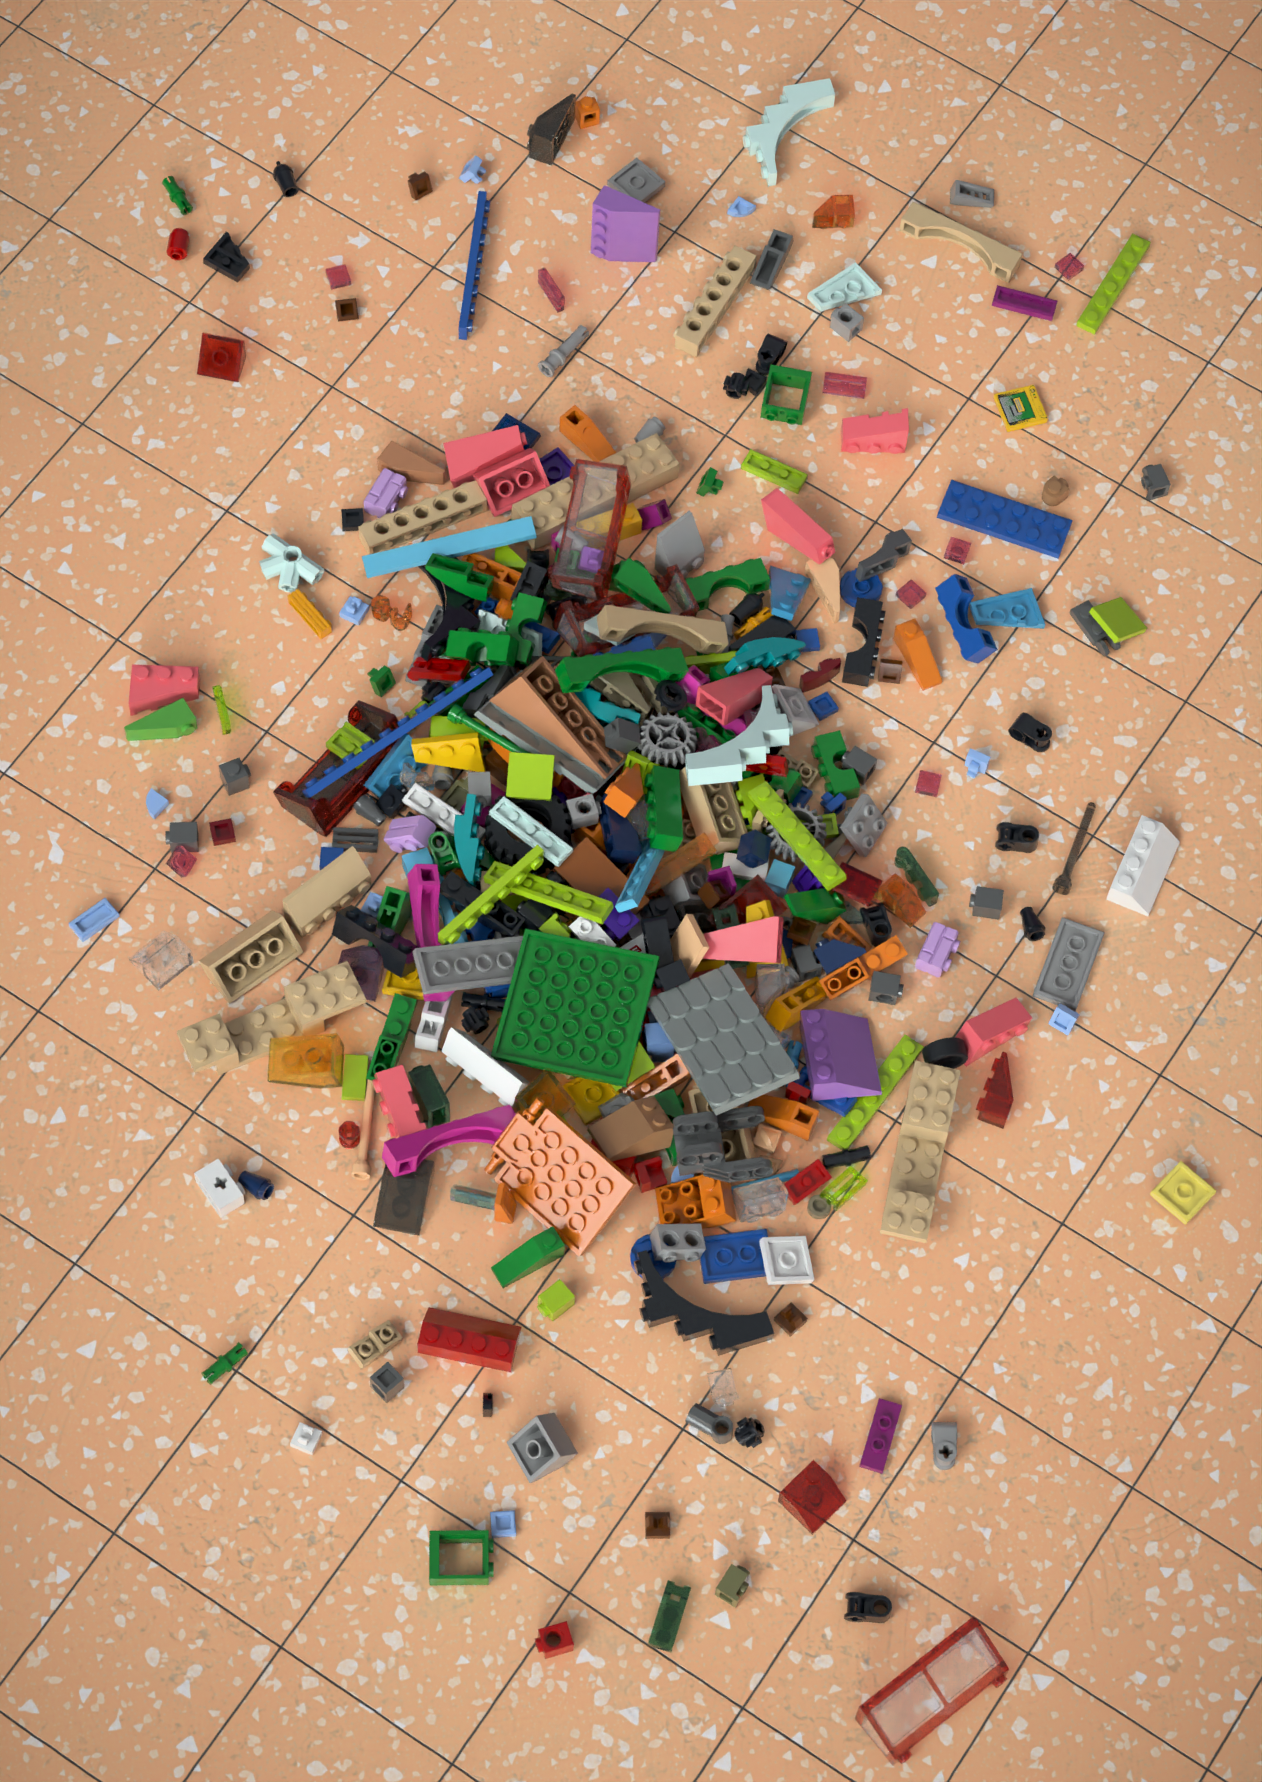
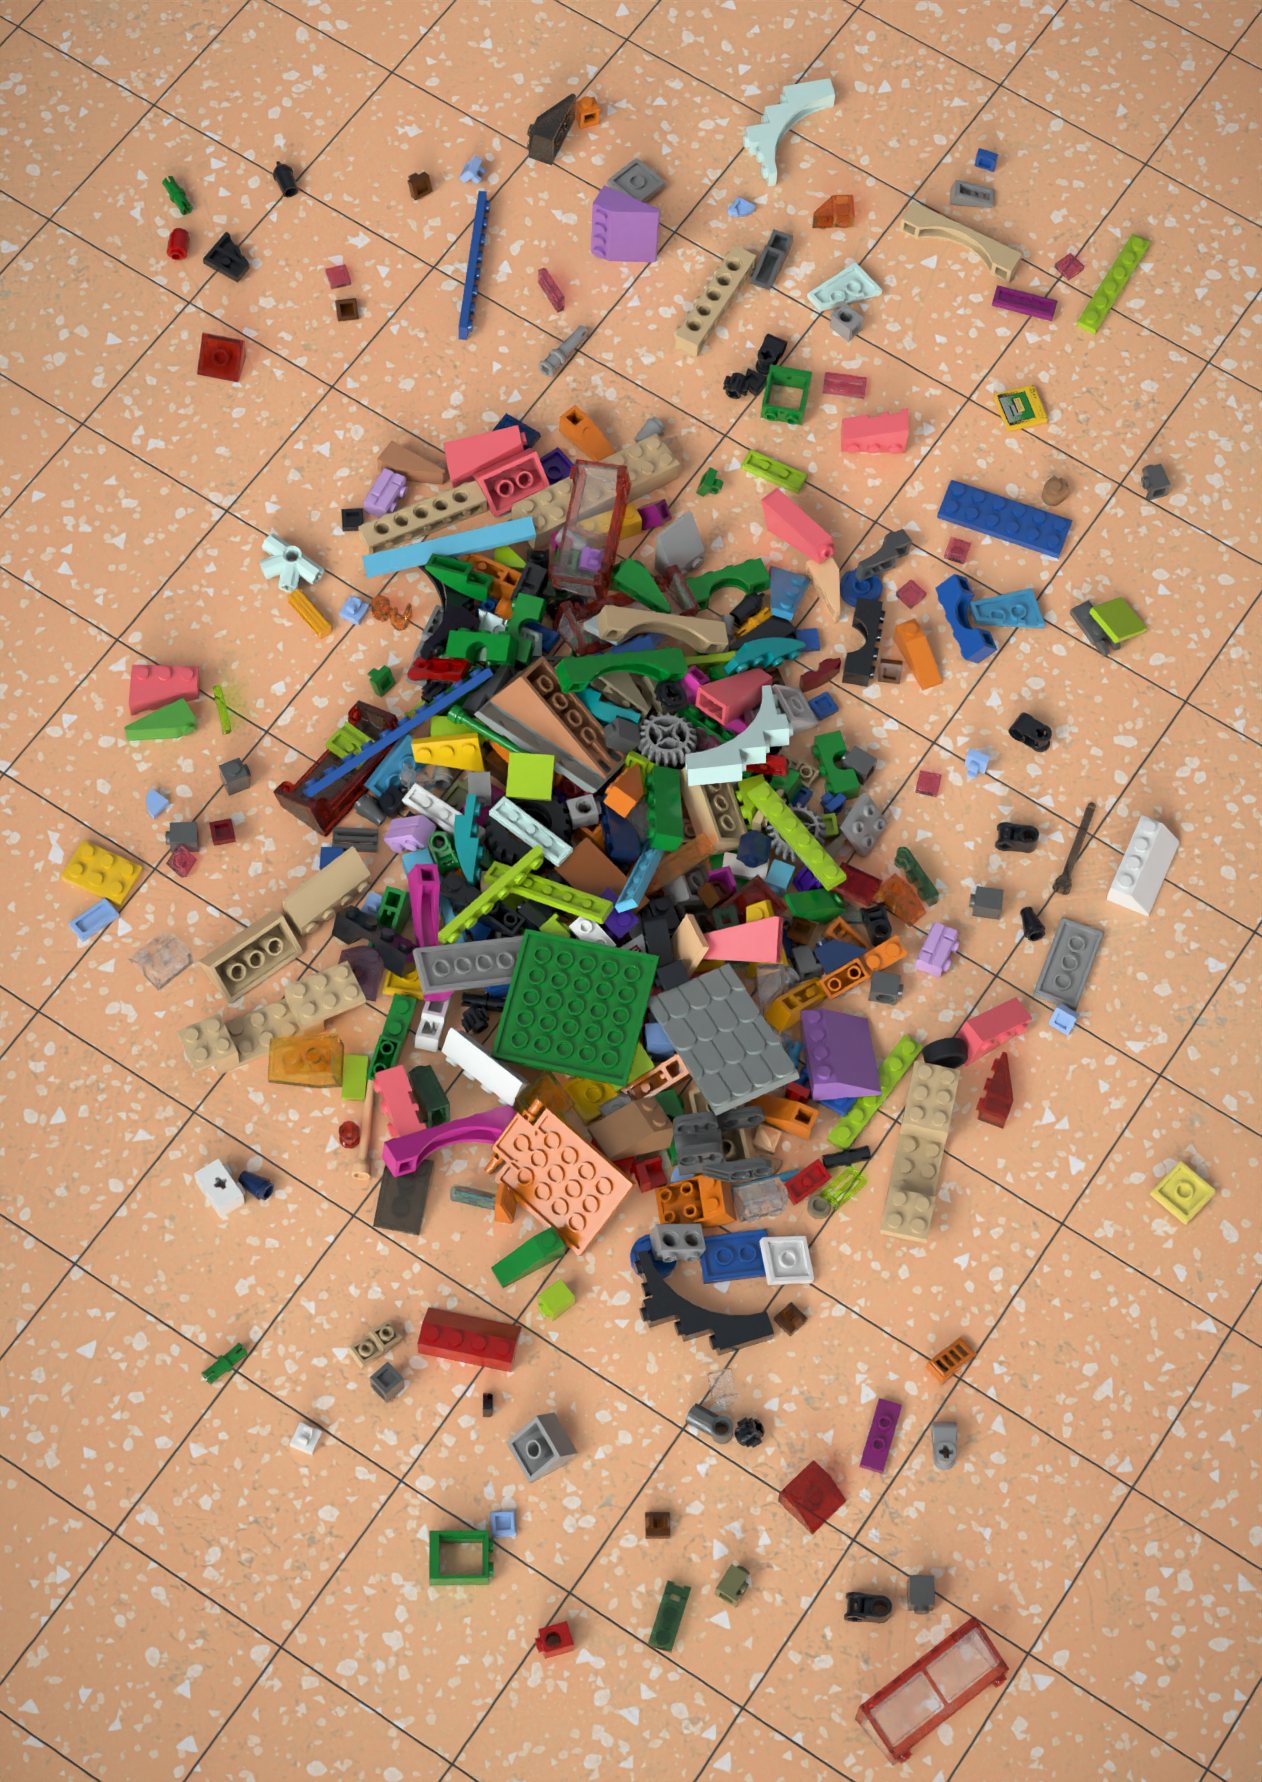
(102, 873): none -> yellow plate
(920, 1594): none -> dark grey brick
(942, 1376): none -> orange slope
(986, 160): none -> blue tile

